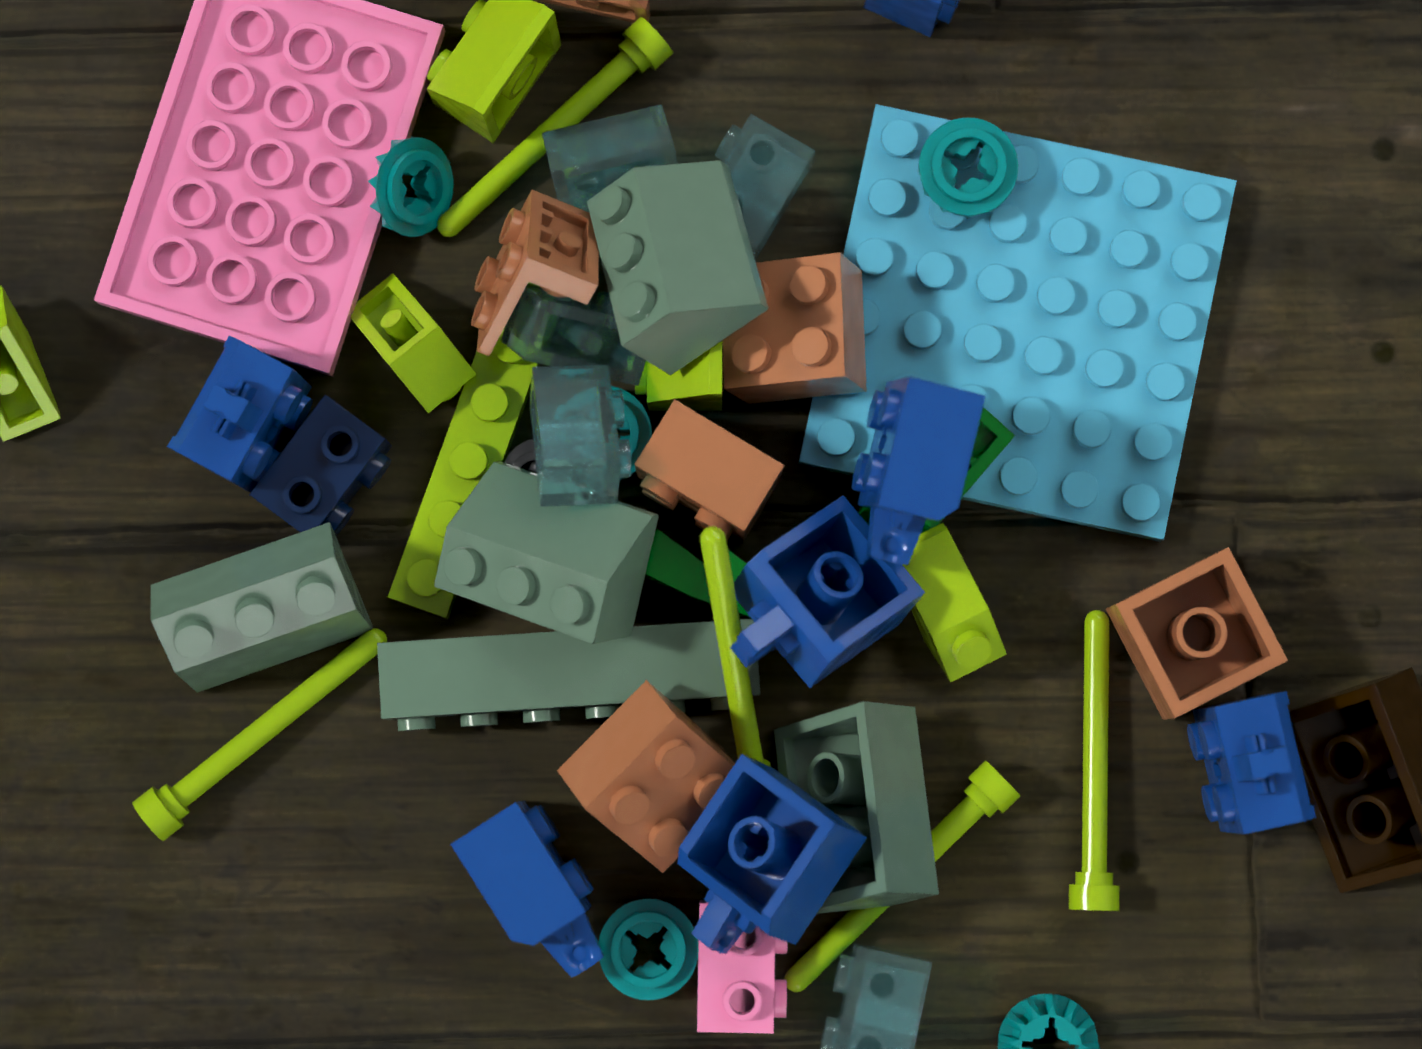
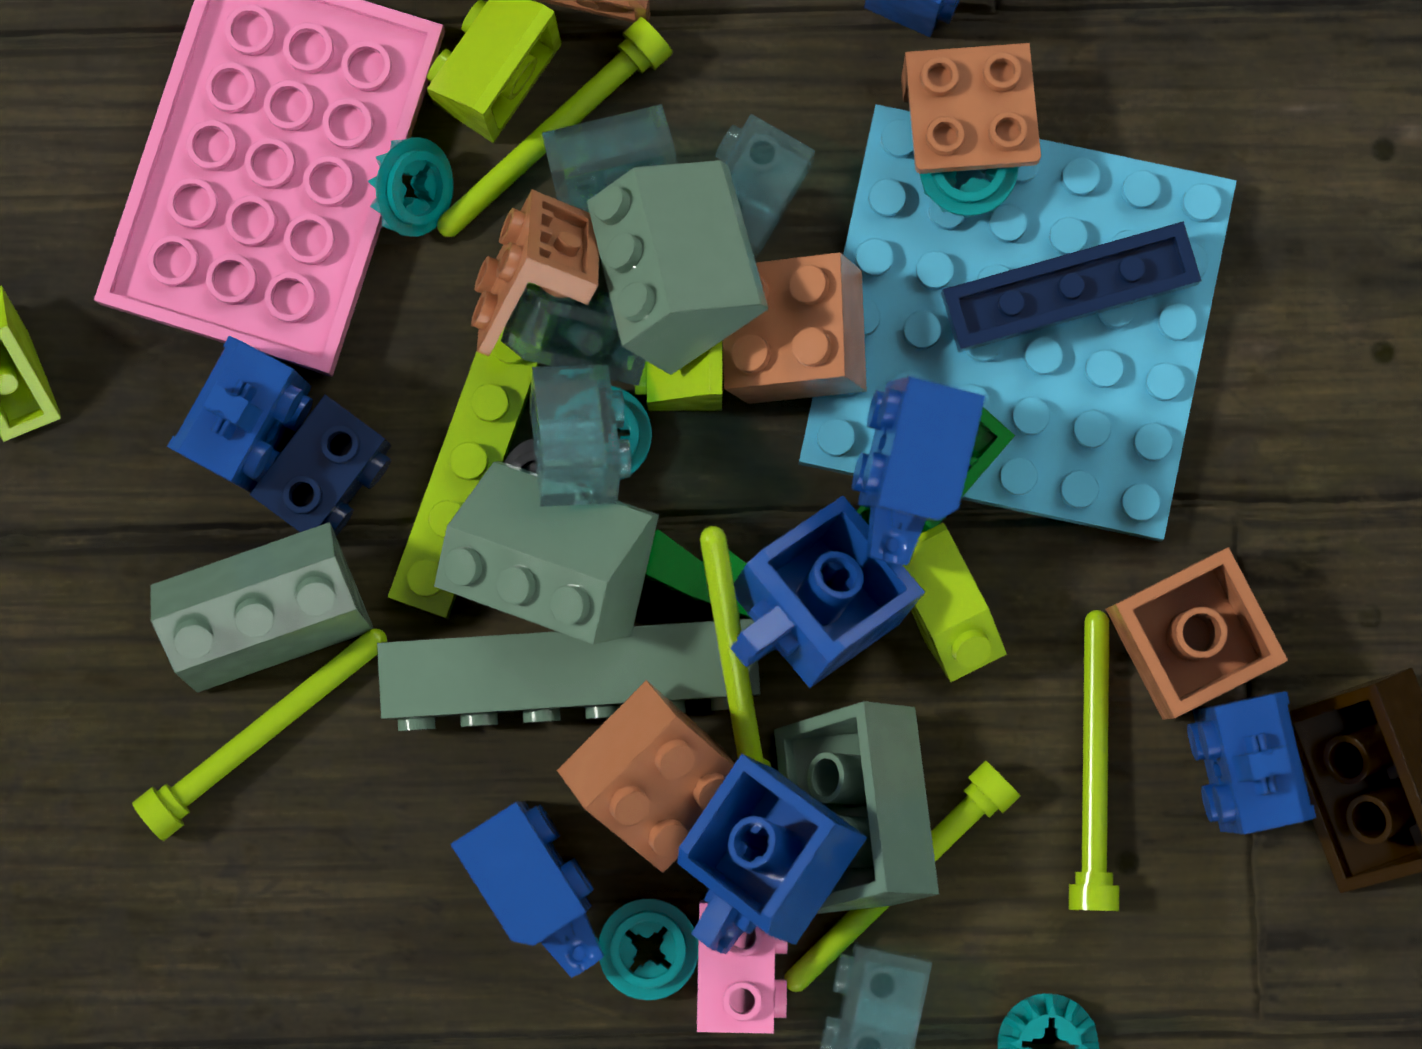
(411, 343): lime slope -> none
(707, 472): nougat brick -> none
(971, 108): none -> nougat bracket
(1071, 286): none -> dark blue plate

